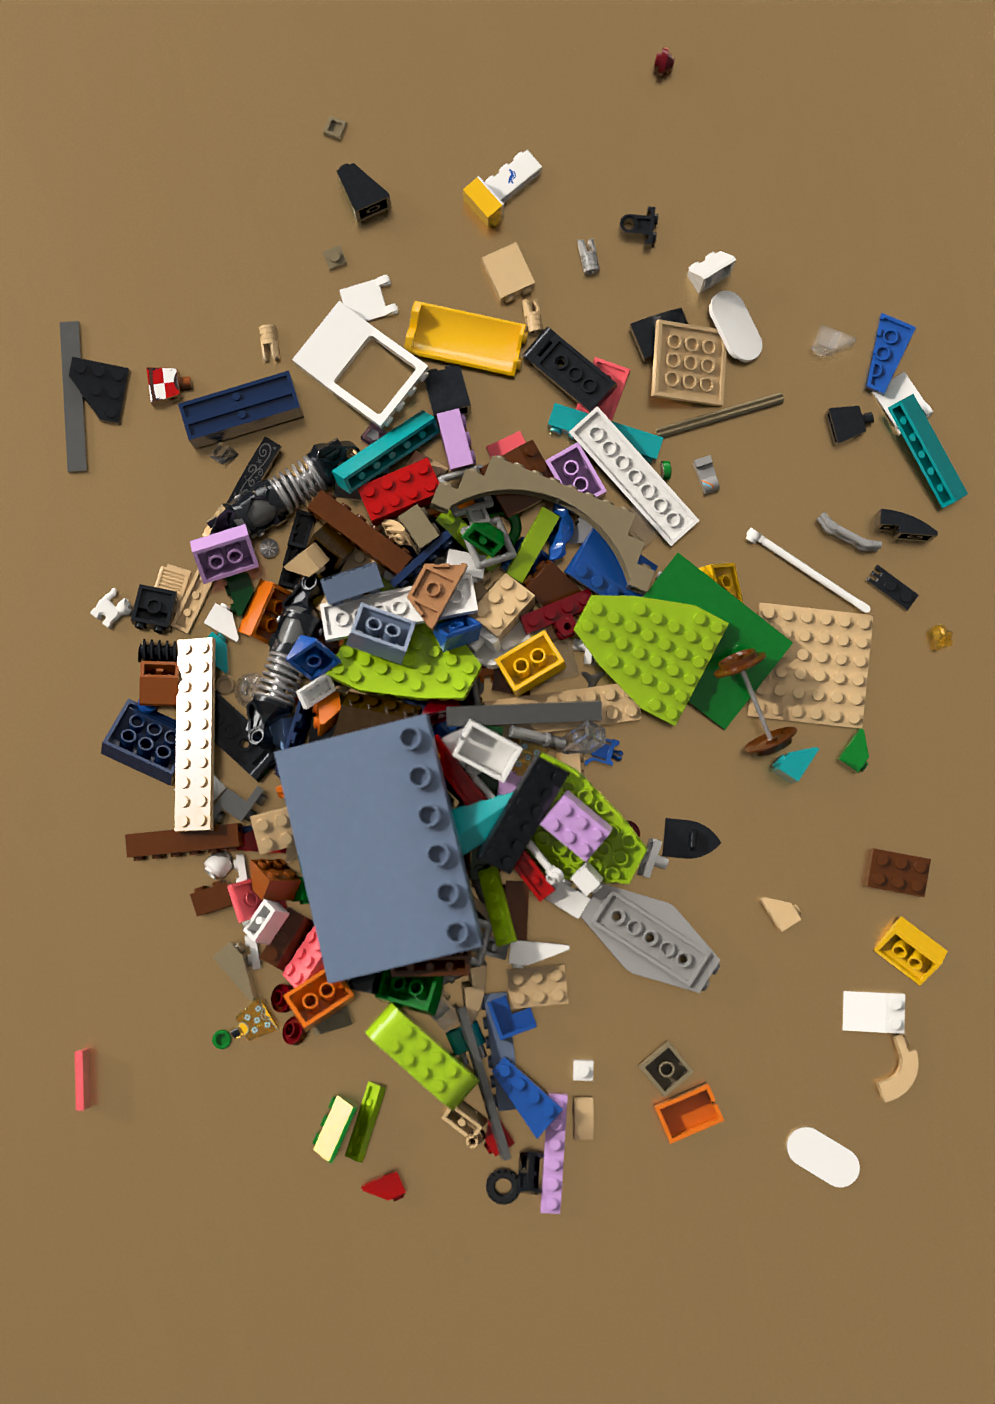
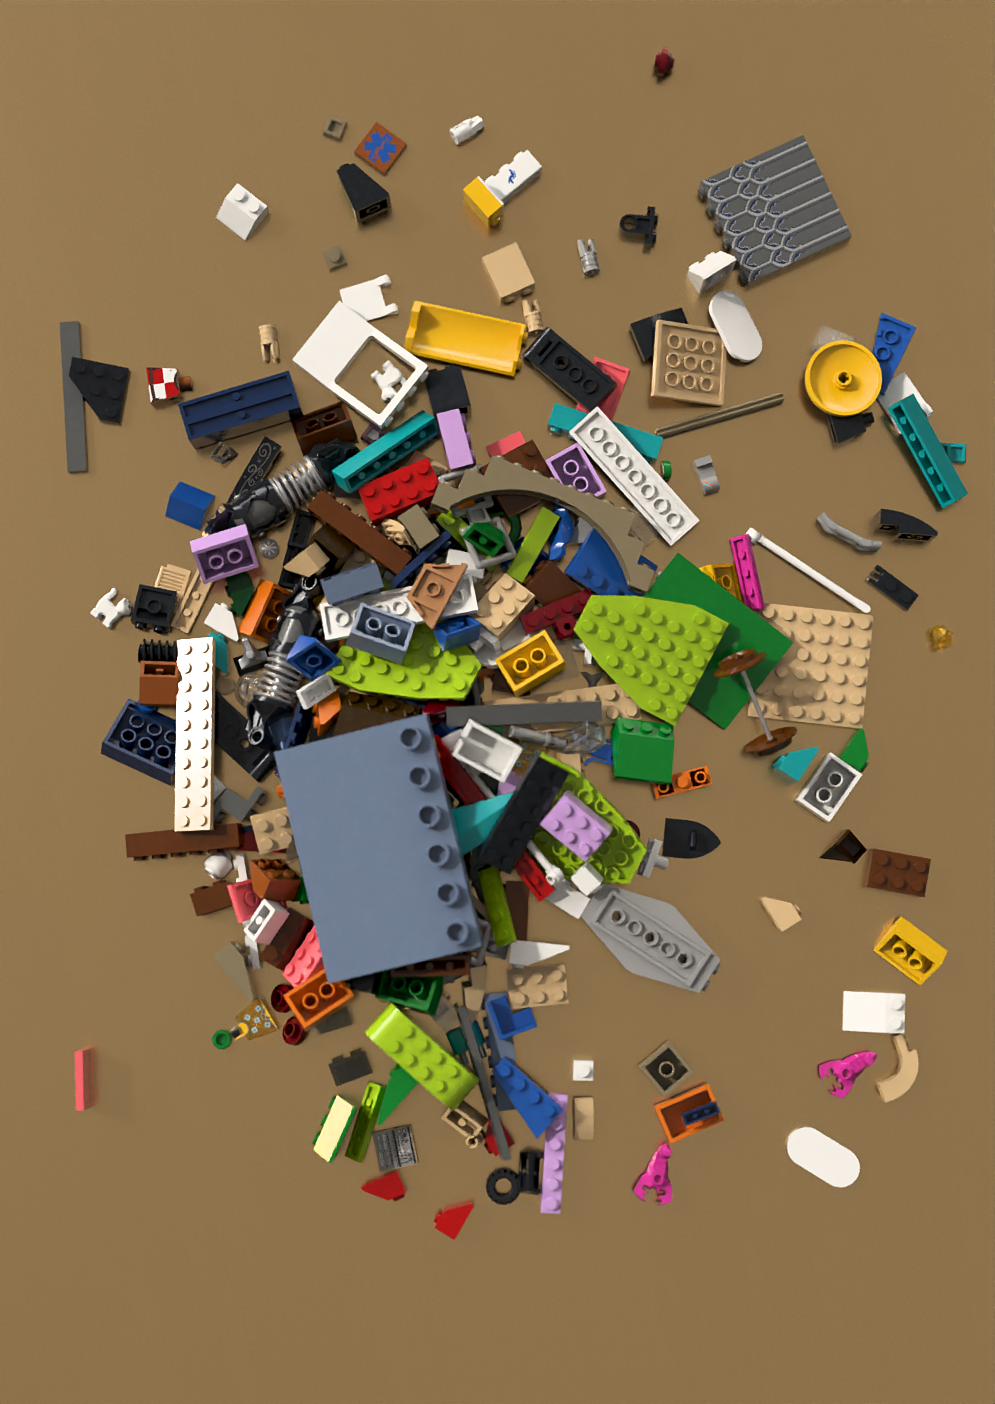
(189, 505): none -> blue slope
(242, 212): none -> white slope
(252, 659): none -> flat silver piece
(323, 426): none -> reddish brown slope
(350, 1067): none -> clear smoke brick
(380, 148): none -> dark orange tile
(388, 380): none -> white animal
(395, 1148): none -> light grey tile
(397, 1089): none -> green slope
(452, 1219): none -> red slope
(466, 129): none -> white hinge
(643, 750): none -> green slope
(656, 1176): none -> dark pink animal
(684, 782): none -> orange slope
(700, 1113): none -> dark blue piece
(747, 572): none -> dark pink tile
(774, 211): none -> dark grey panel
(828, 787): none -> white brick
(845, 848): none -> dark brown slope
(847, 362): none -> yellow dish
(847, 1070): none -> dark pink animal
(955, 452): none -> teal tile

